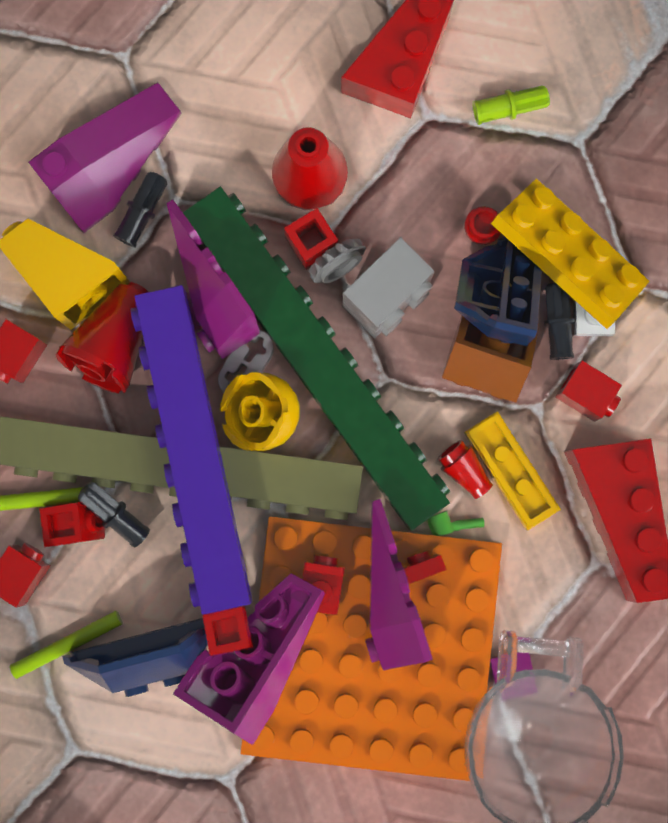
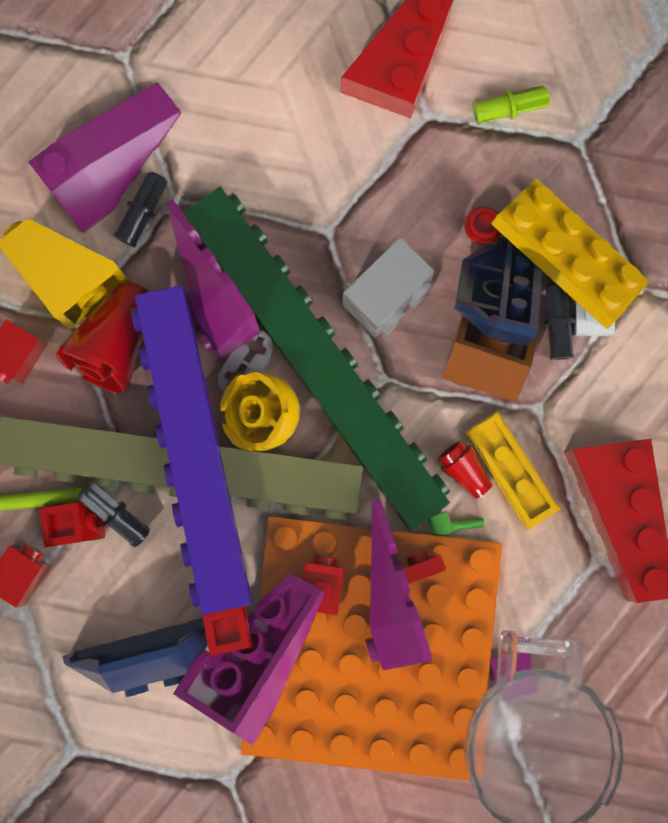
(65, 644): lime bar -> none
(309, 170): red cone -> none
(310, 237): red brick -> none
(337, 261): light grey gear -> none
(590, 392): red brick -> none

